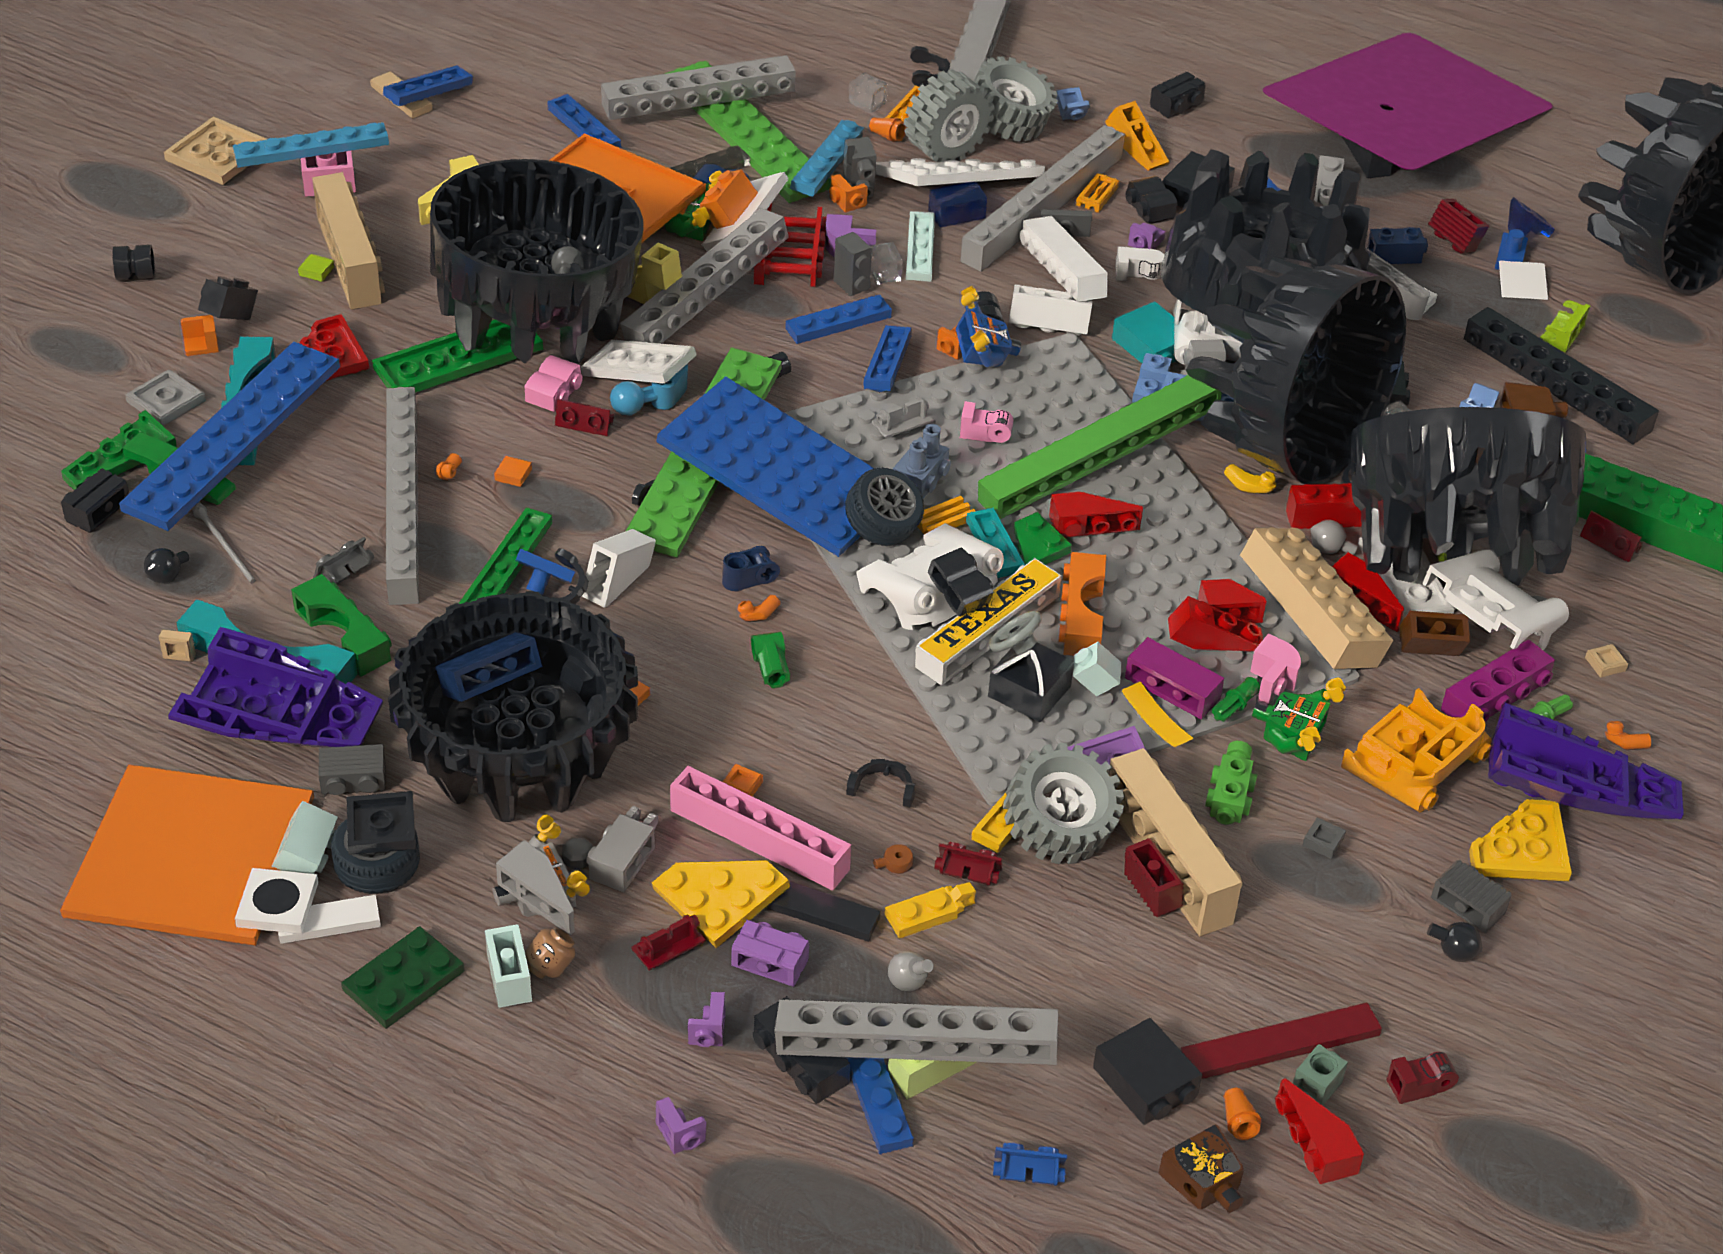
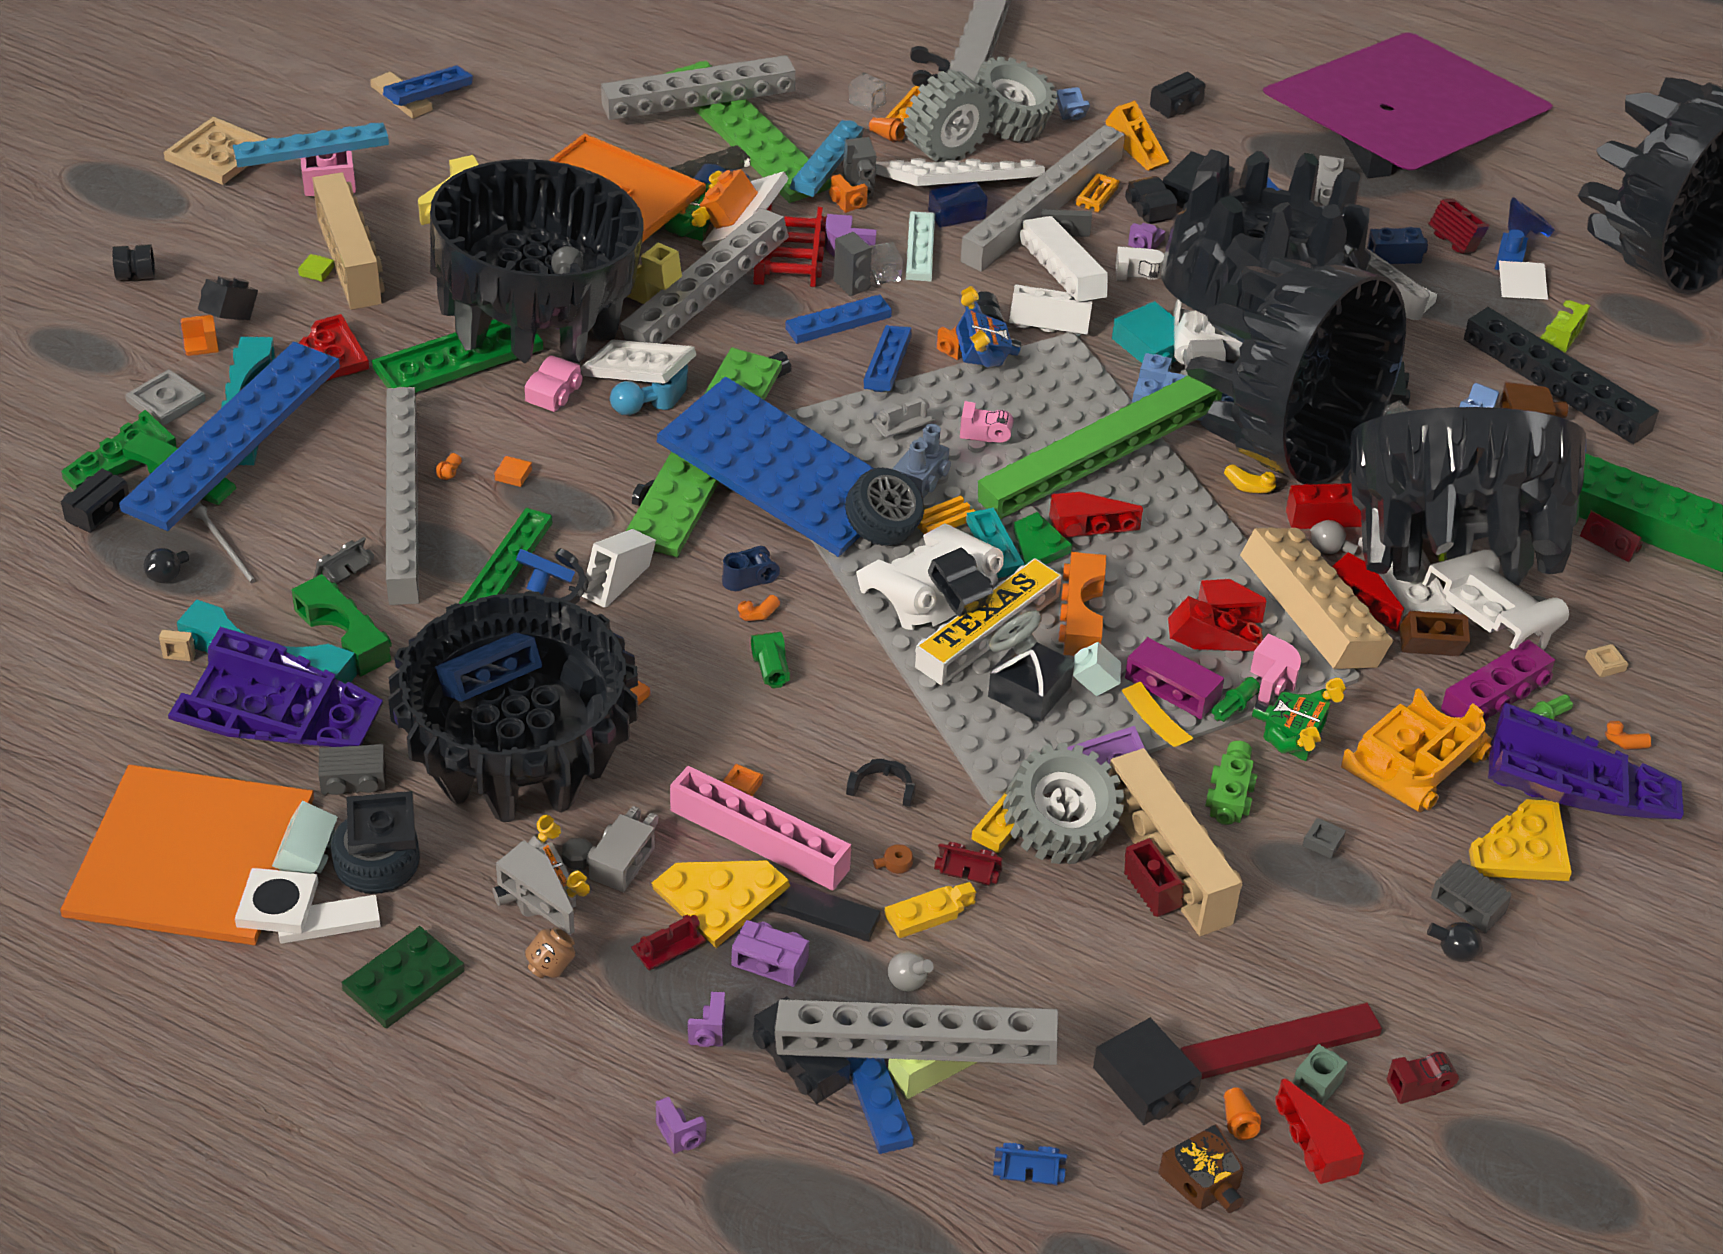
(508, 966): light aqua brick -> none
(580, 120): blue plate -> none
(583, 417): dark red hinge -> none

